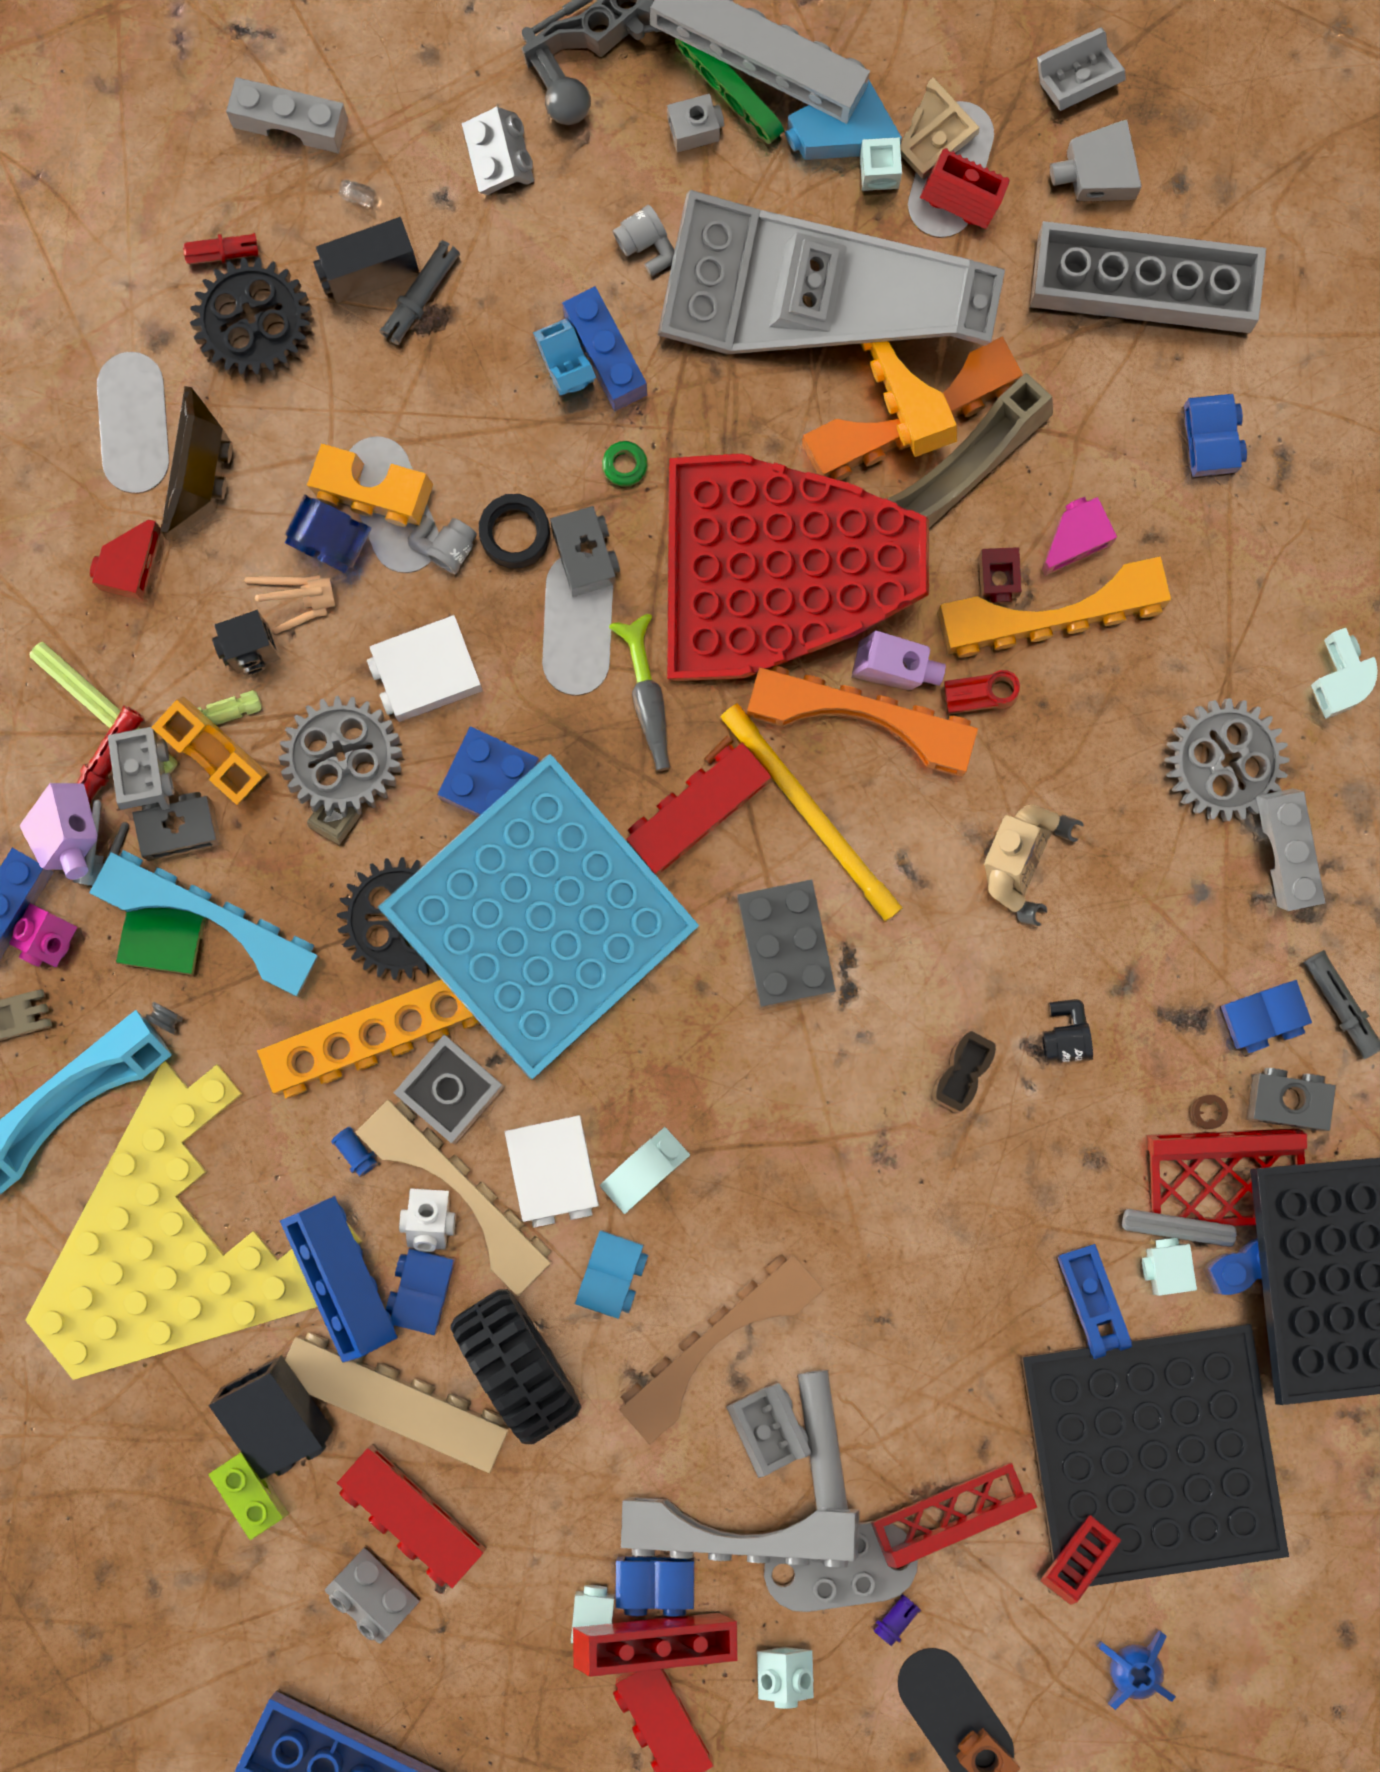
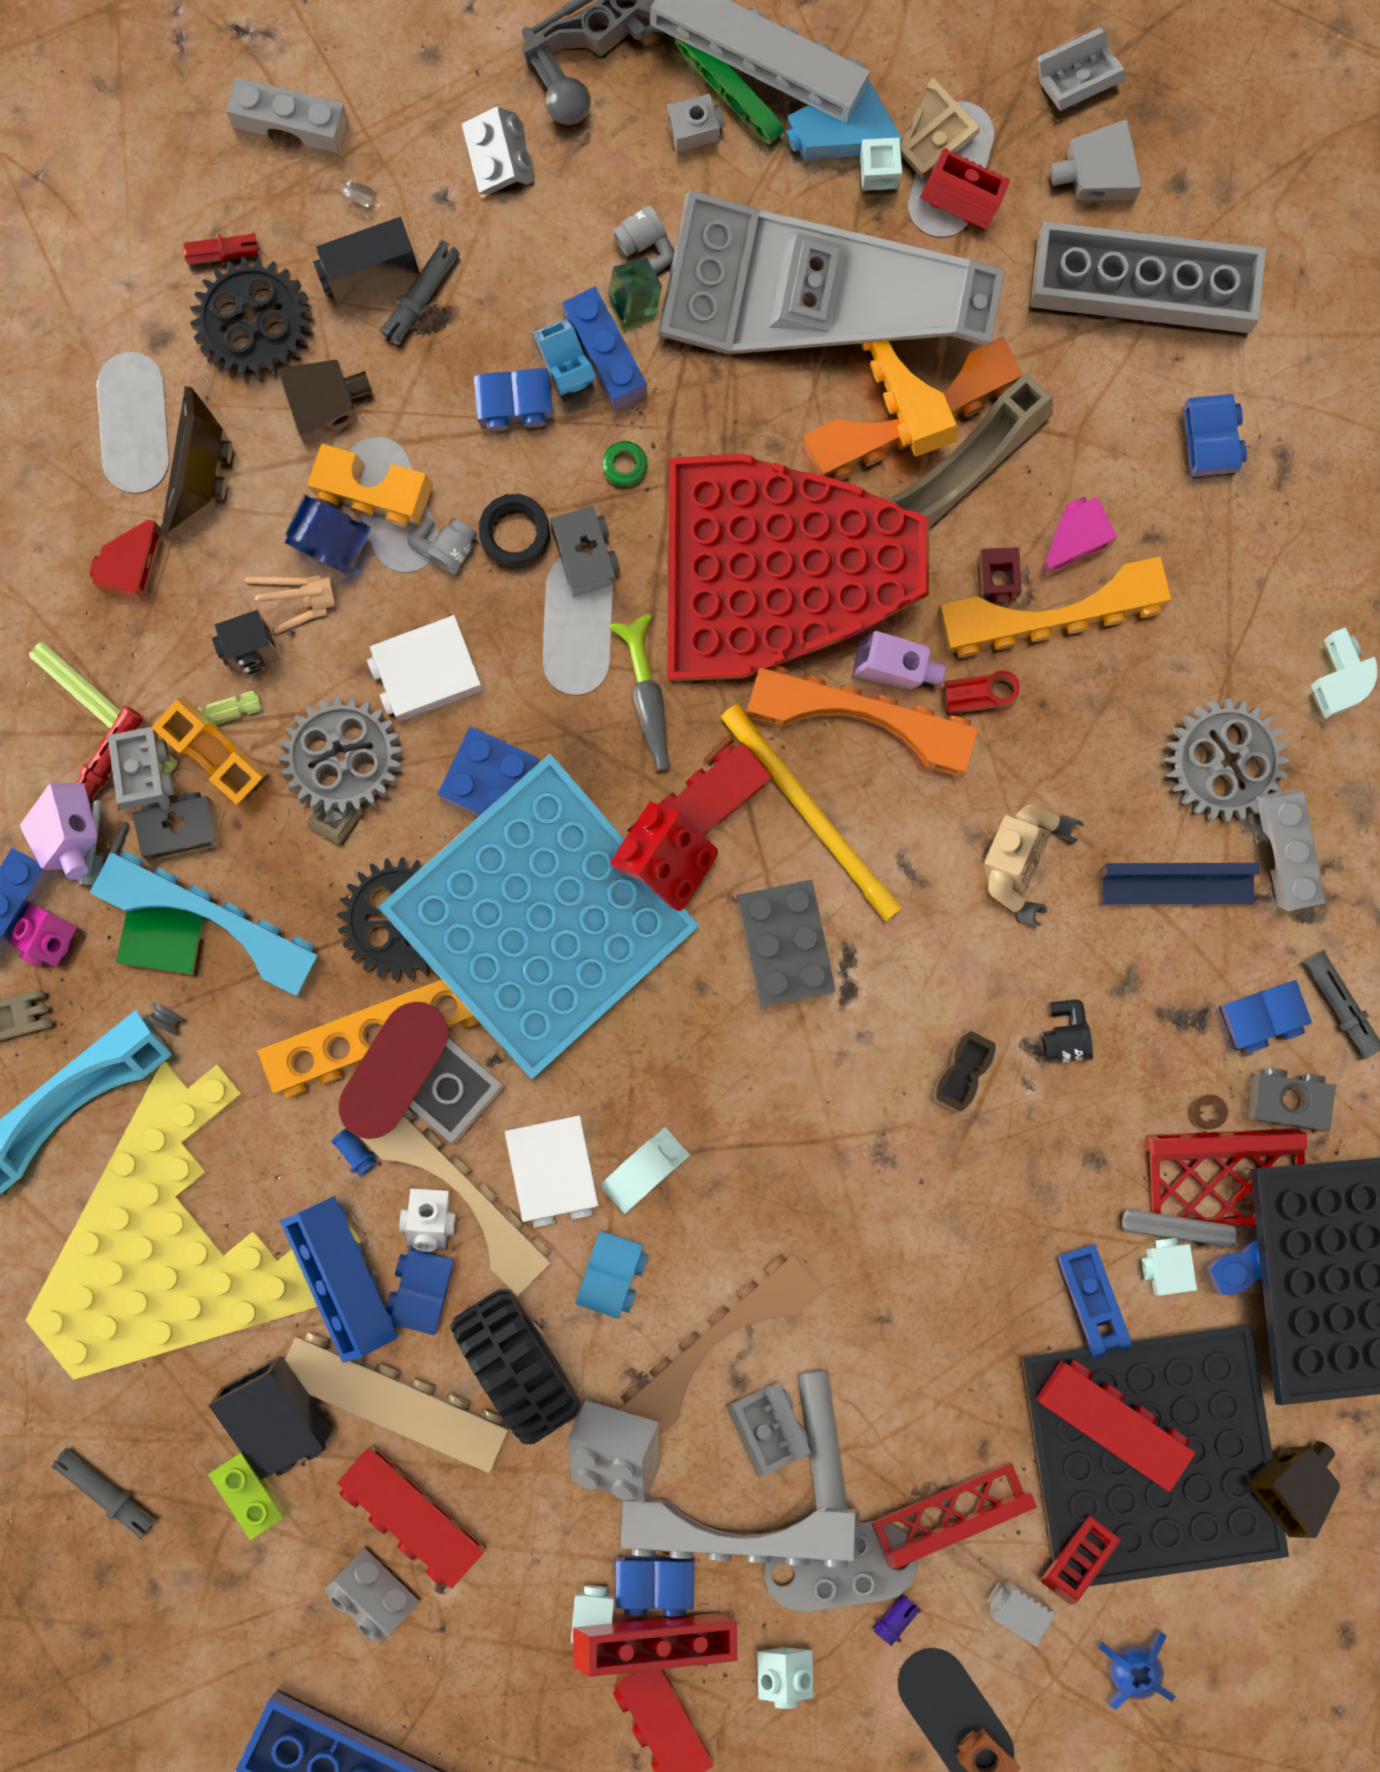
(103, 1493): none -> dark grey pin
(321, 396): none -> dark brown torso
(393, 1070): none -> dark red sticker
(513, 398): none -> blue brick
(614, 1451): none -> light grey brick
(634, 290): none -> clear green brick
(665, 854): none -> red bracket
(1020, 1611): none -> light grey brick
(1115, 1425): none -> red brick
(1177, 884): none -> dark blue fence
(1298, 1488): none -> dark brown torso

